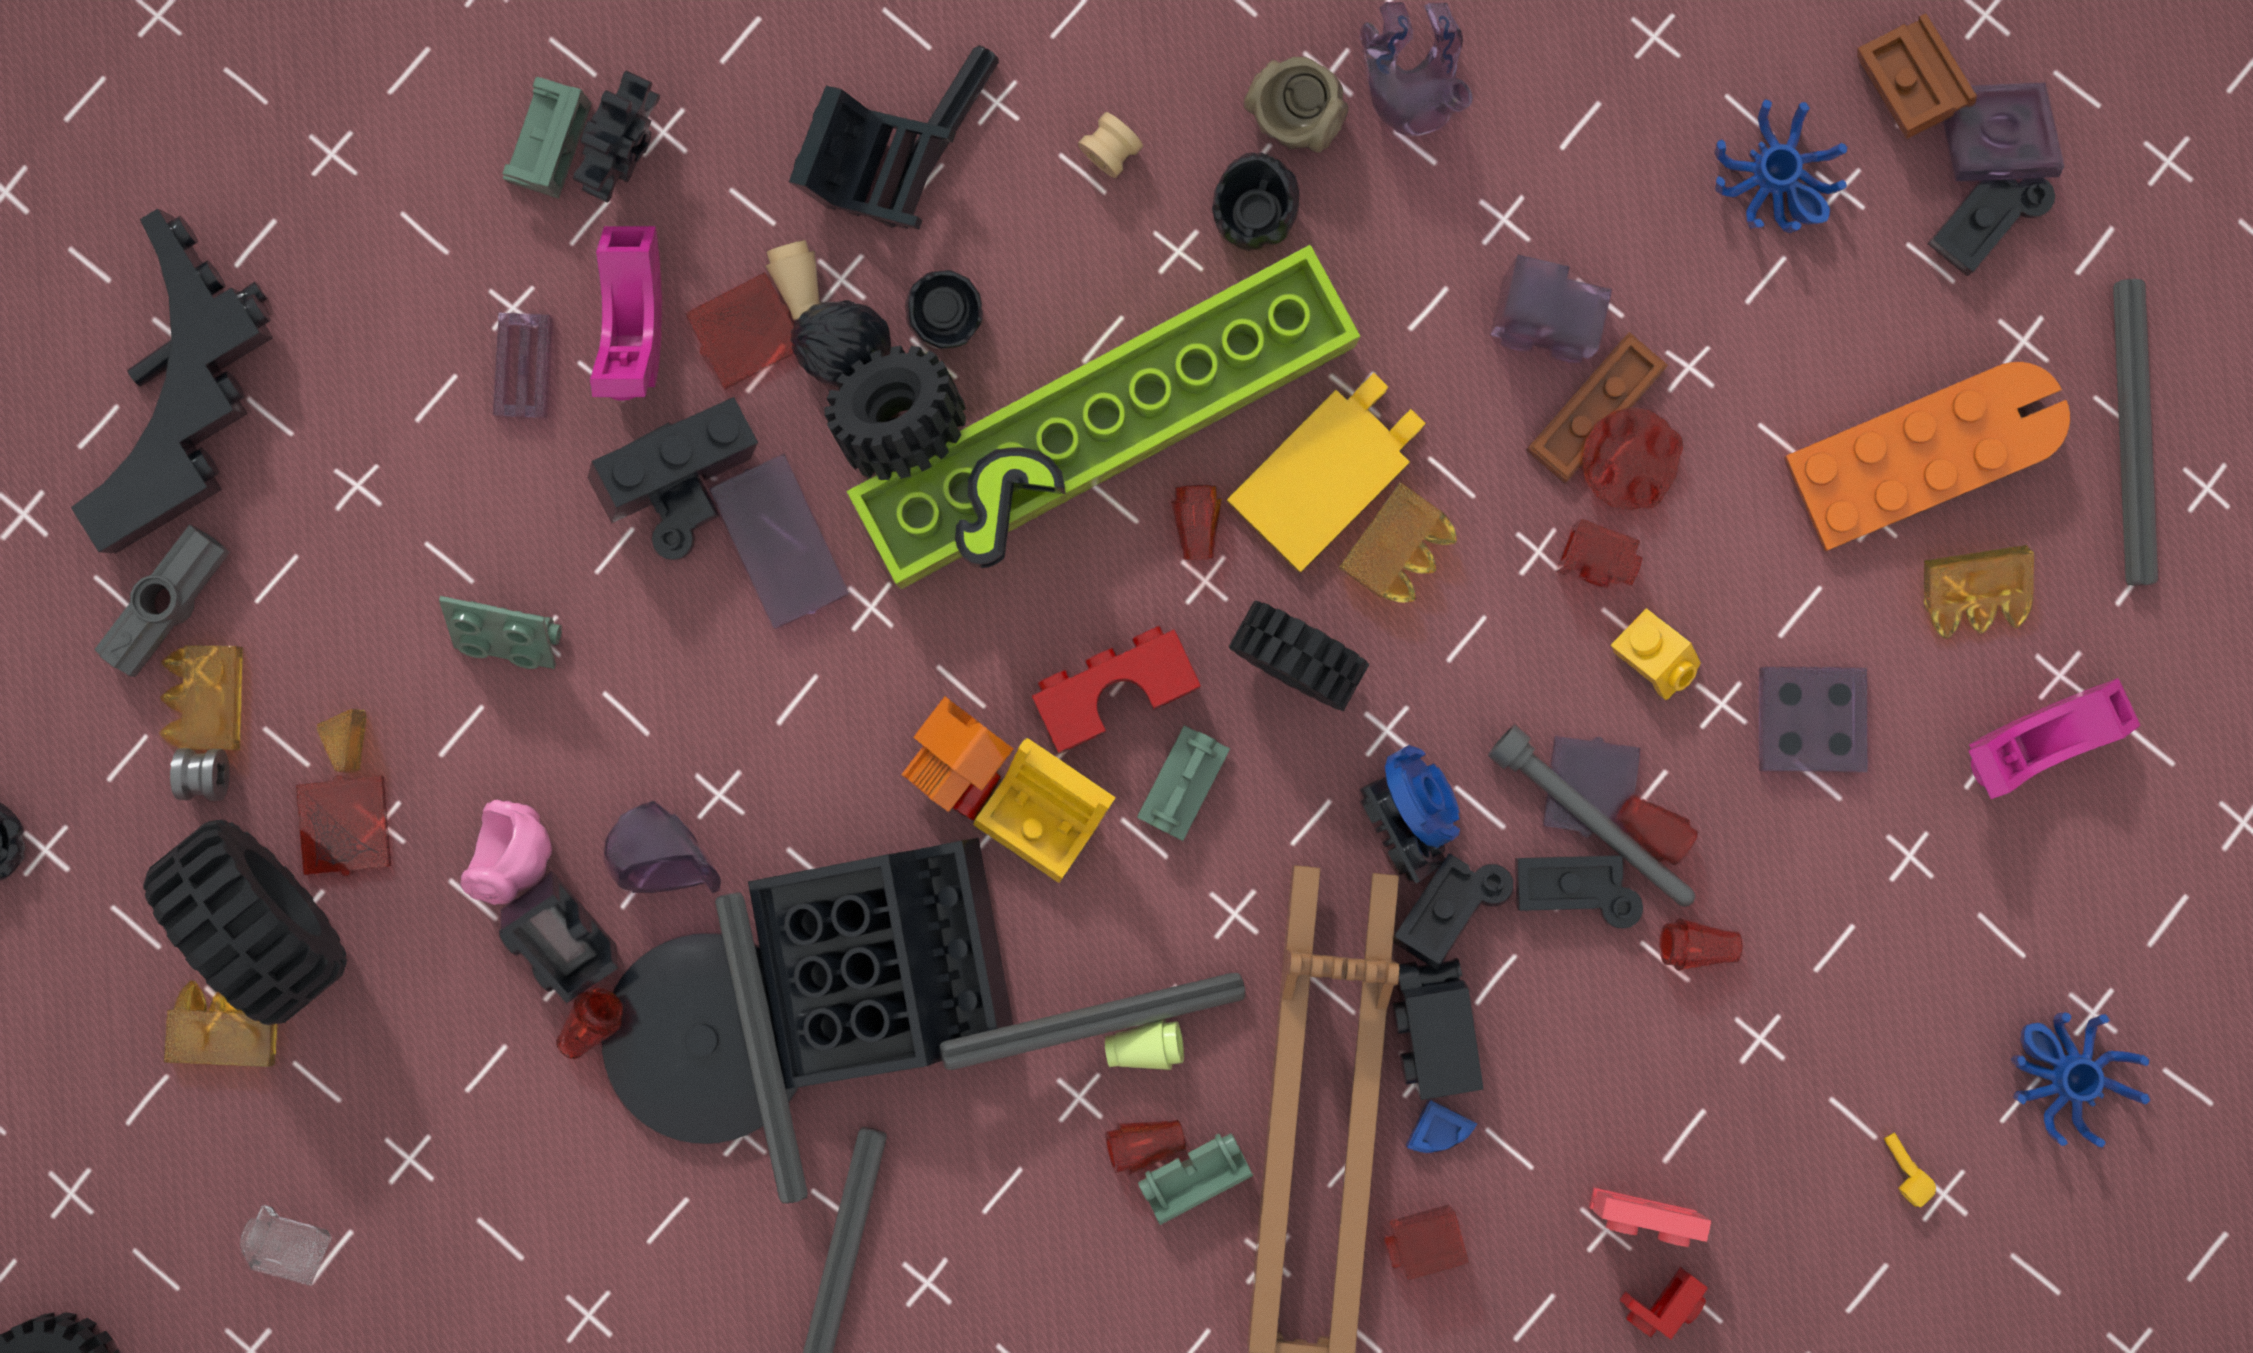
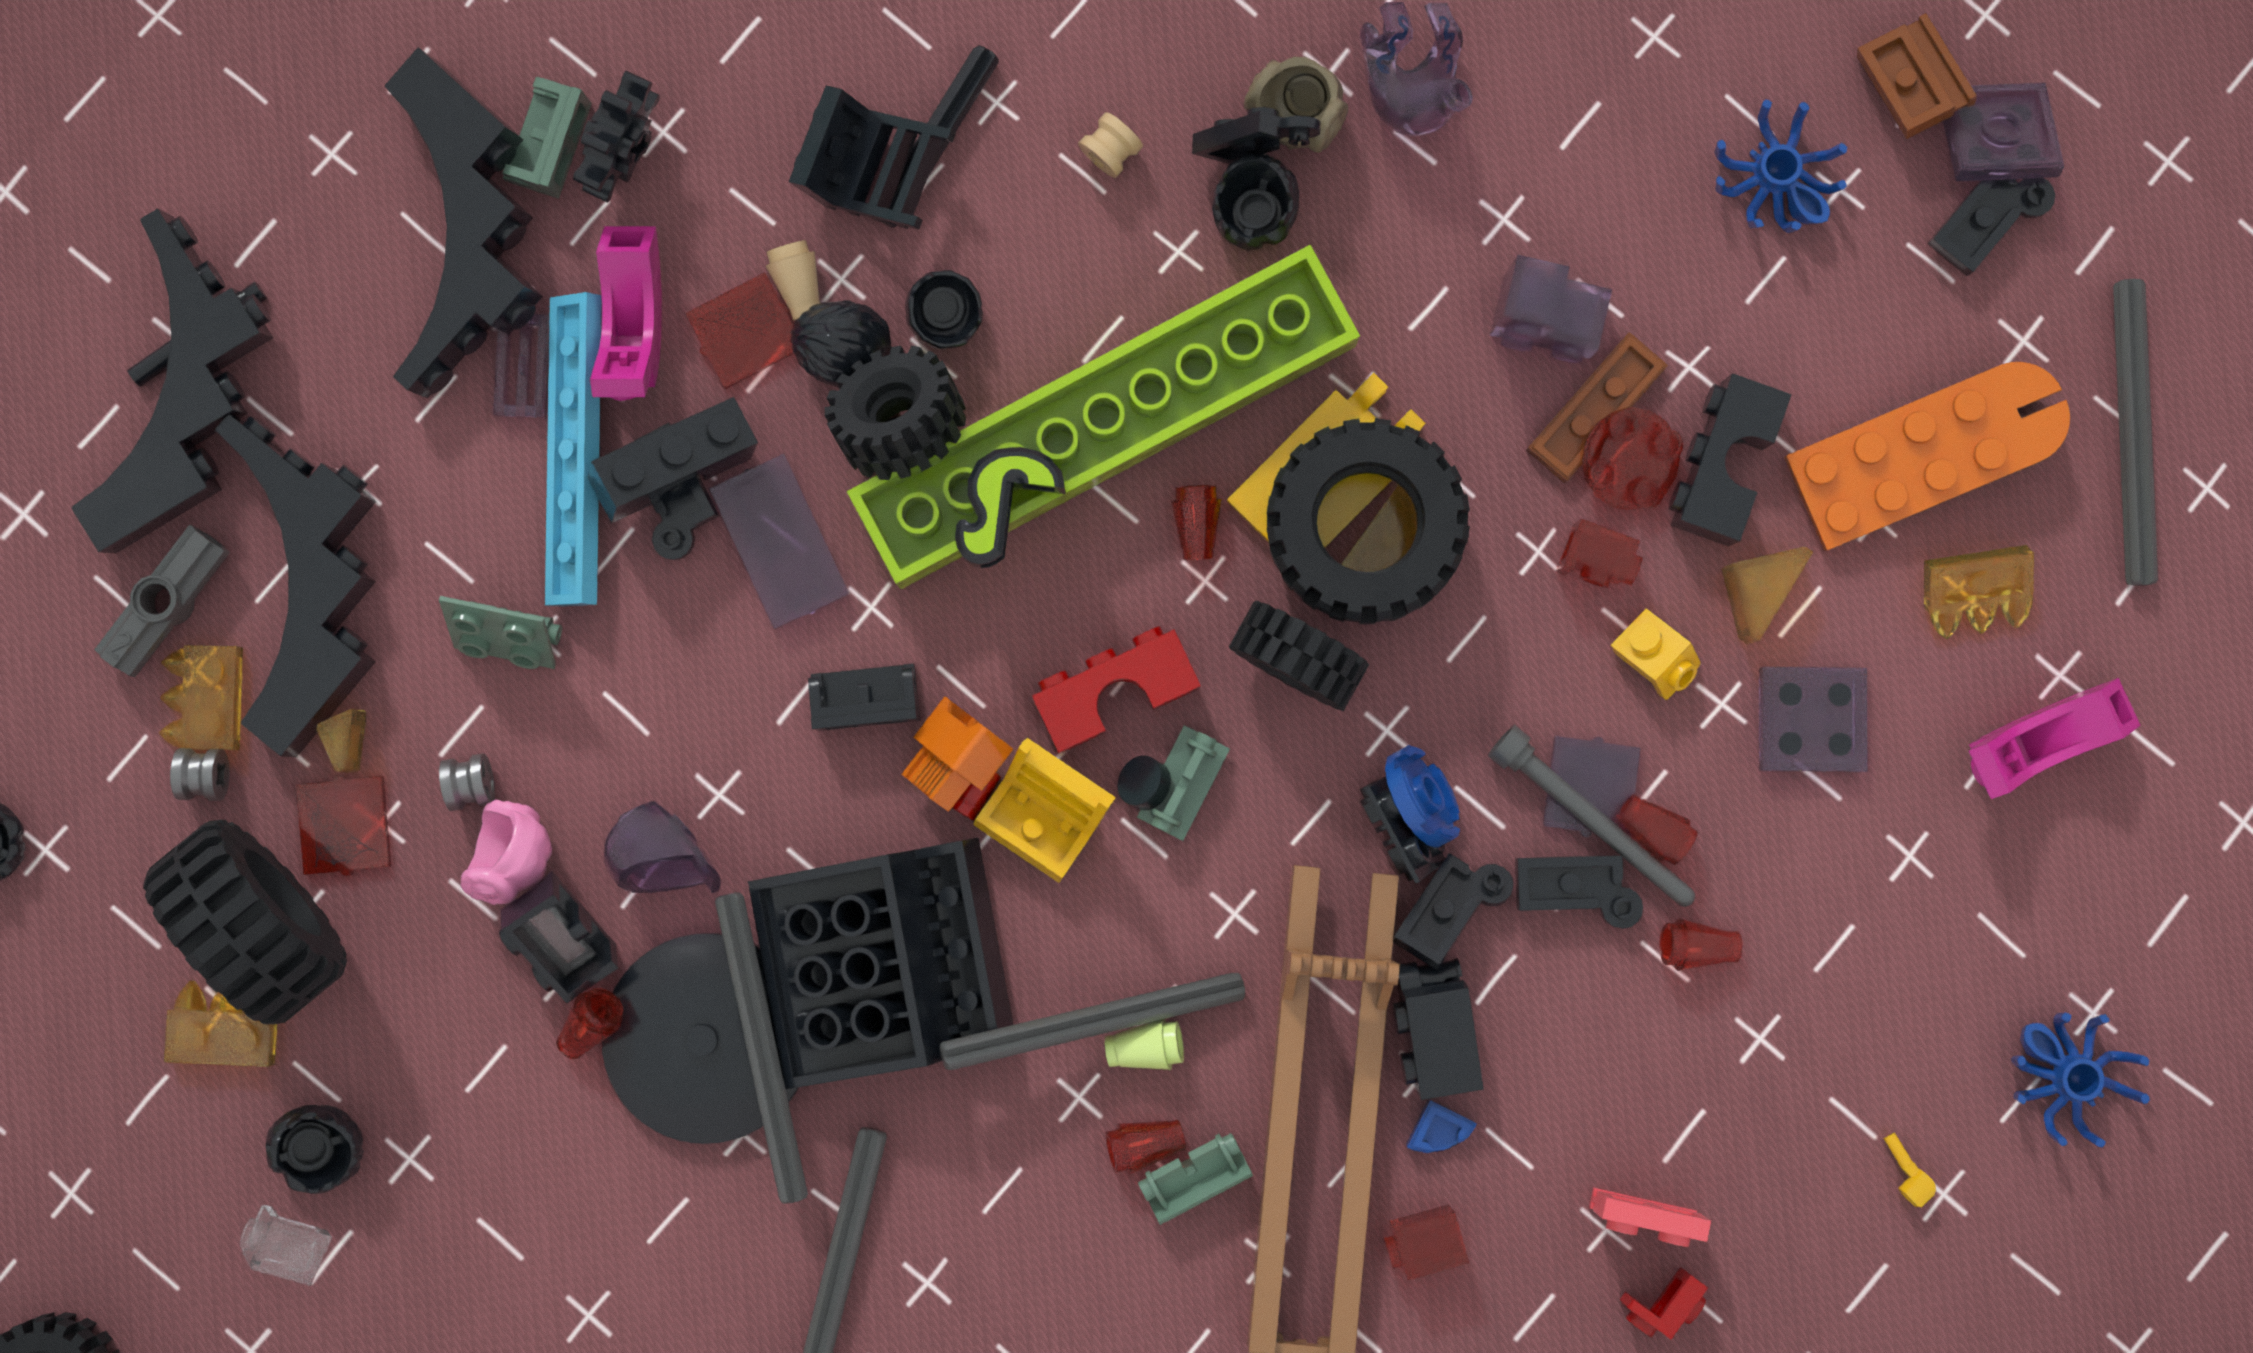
(314, 1148): none -> black hair
(325, 584): none -> black arch
(466, 782): none -> flat silver wheel
(481, 222): none -> black arch
(571, 447): none -> medium azure plate
(863, 697): none -> black hinge
(1144, 782): none -> black tile
(1254, 133): none -> black hinge
(1375, 450): none -> black tyre
(1709, 499): none -> black arch
(1759, 588): none -> clear yellow slope

